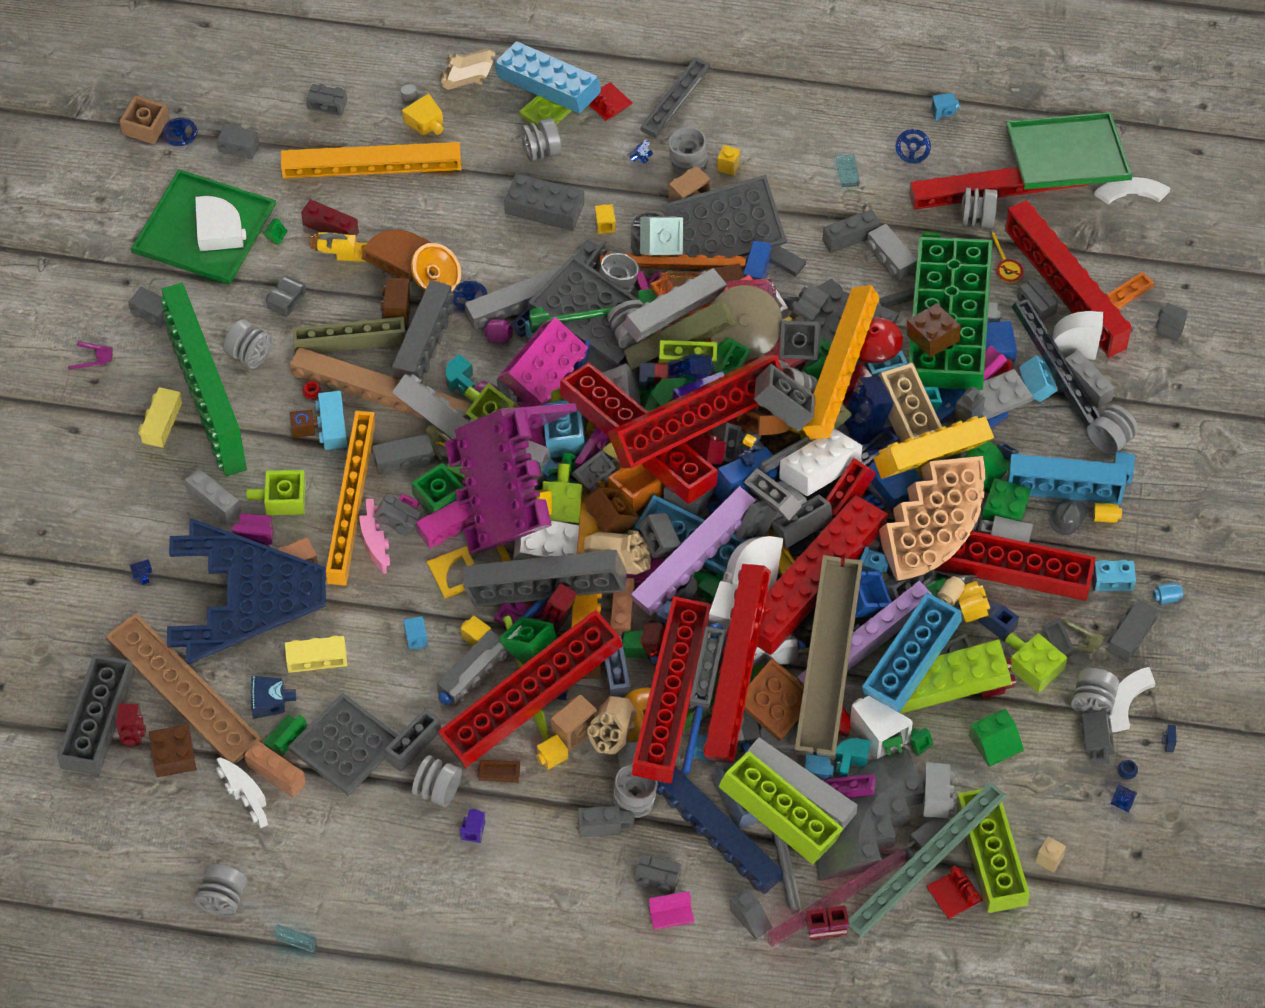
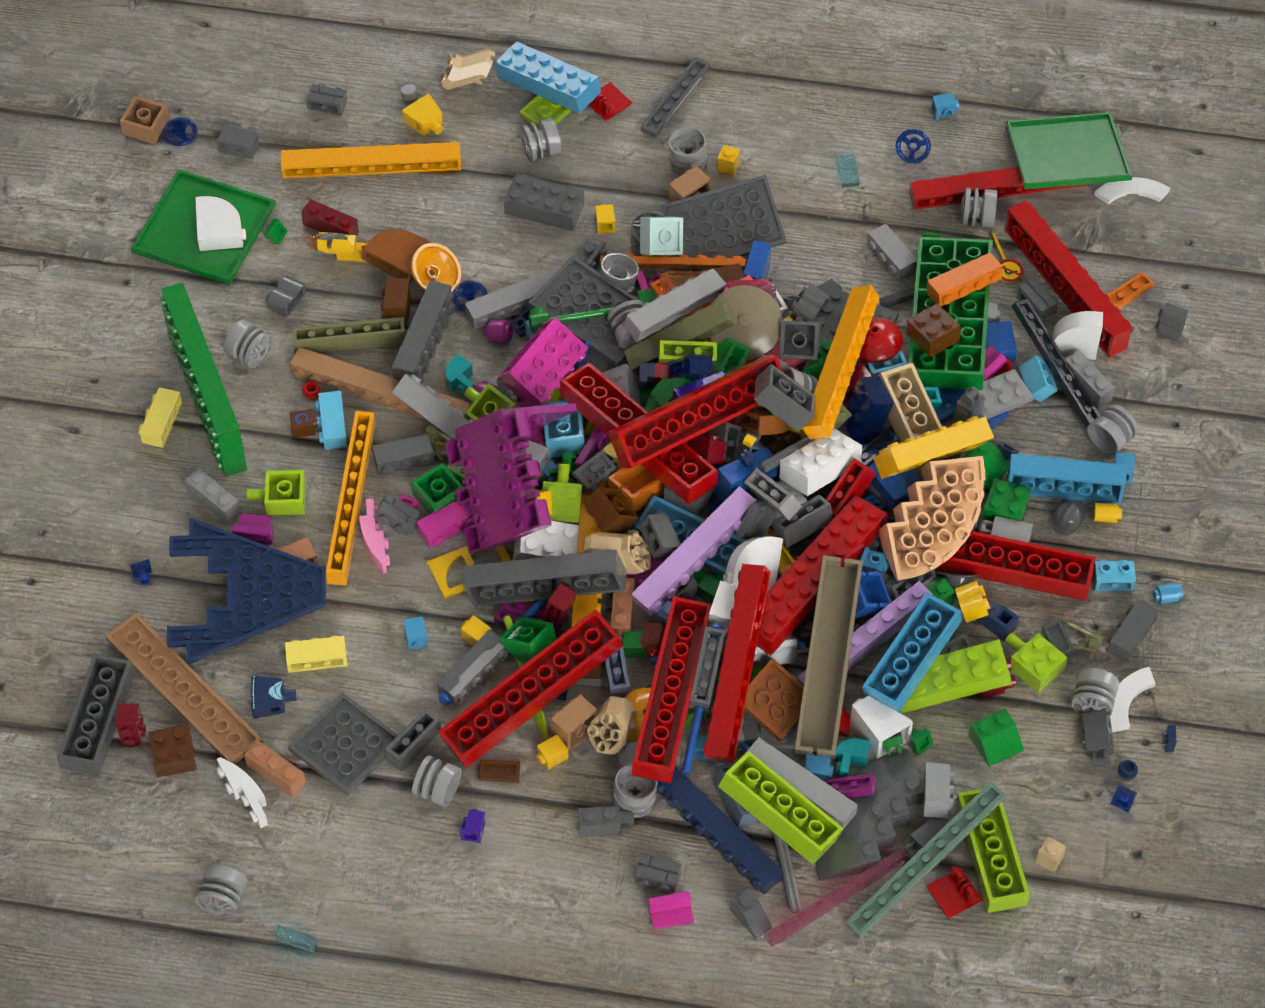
(103, 353): magenta plant -> none
(147, 306): dark grey brick -> none
(285, 734): green panel -> none
(640, 151): clear blue tile -> none
(787, 260): dark grey tile -> none
(827, 923): dark red hips -> none
(849, 231): dark grey brick -> none
(951, 590): tan brick -> none
(964, 279): none -> orange brick

